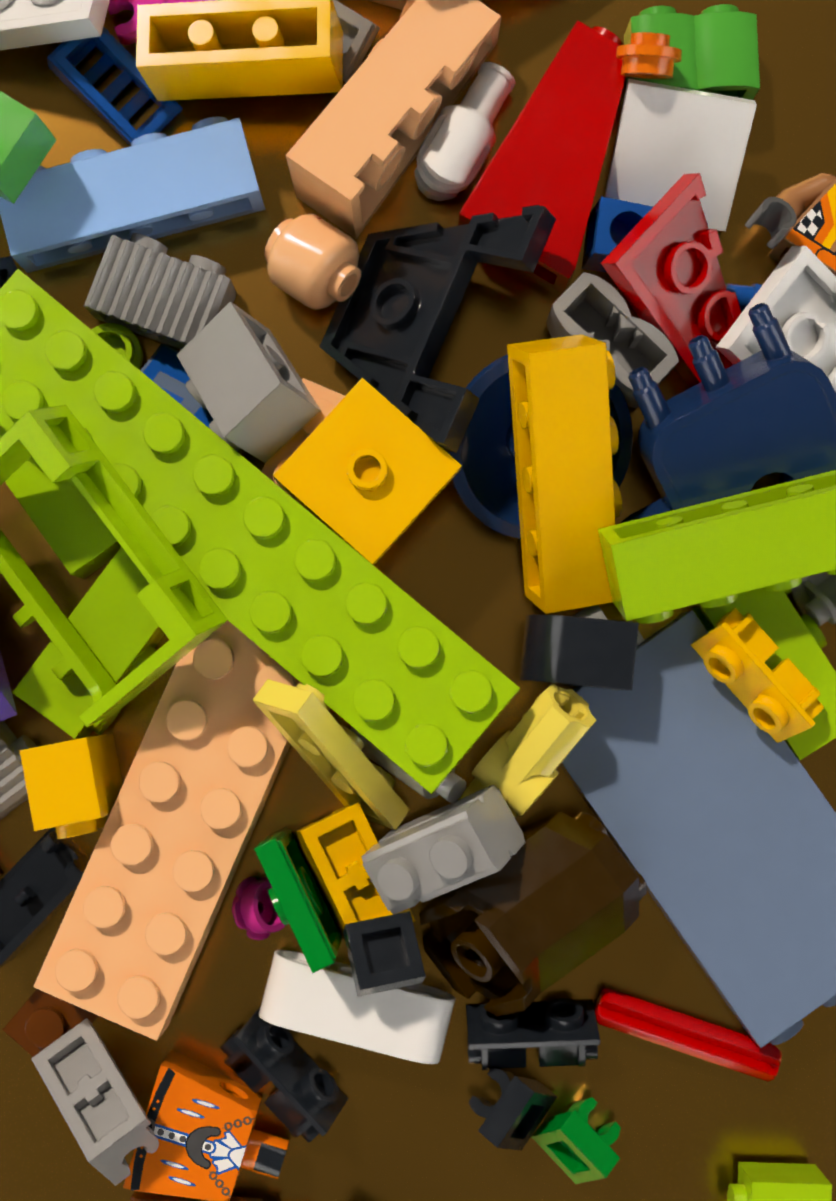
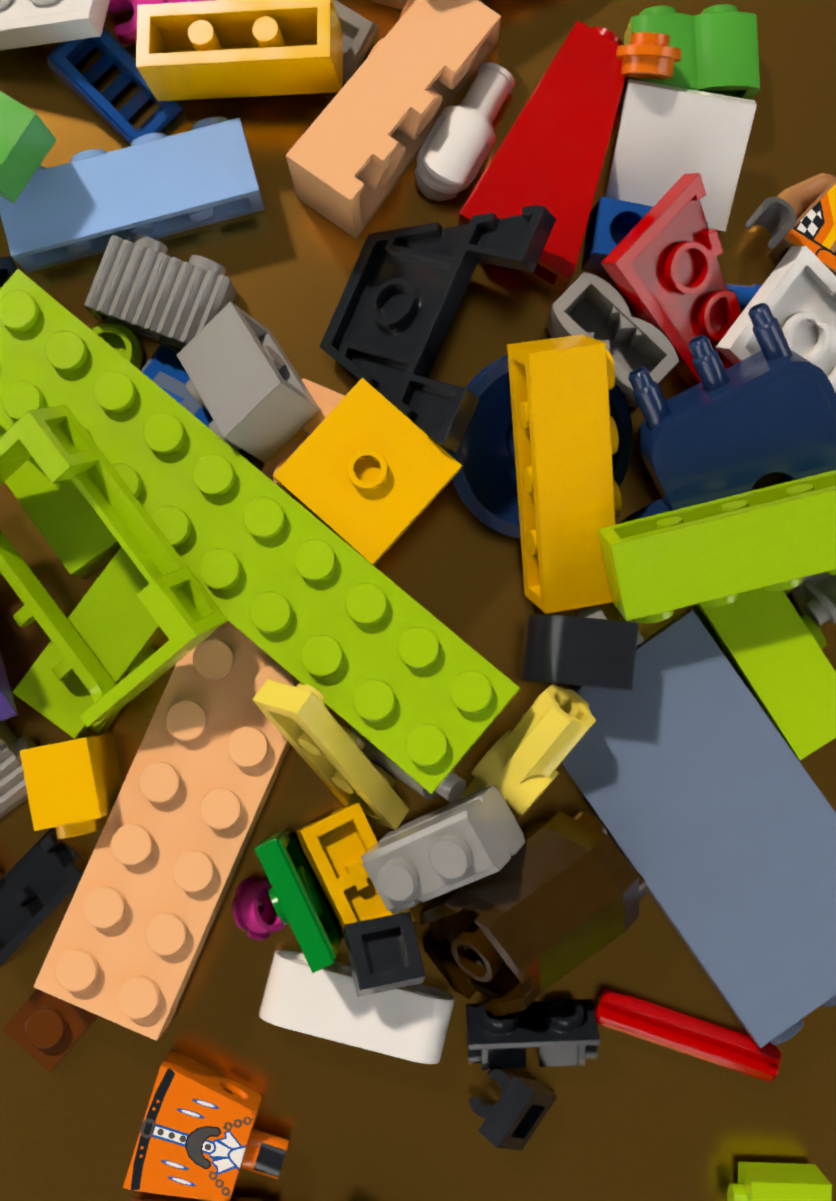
(95, 1100): light grey hinge -> none
(305, 1095): black hinge -> none
(312, 261): light nougat head -> none
(576, 1145): green tile -> none
(776, 699): yellow hinge -> none

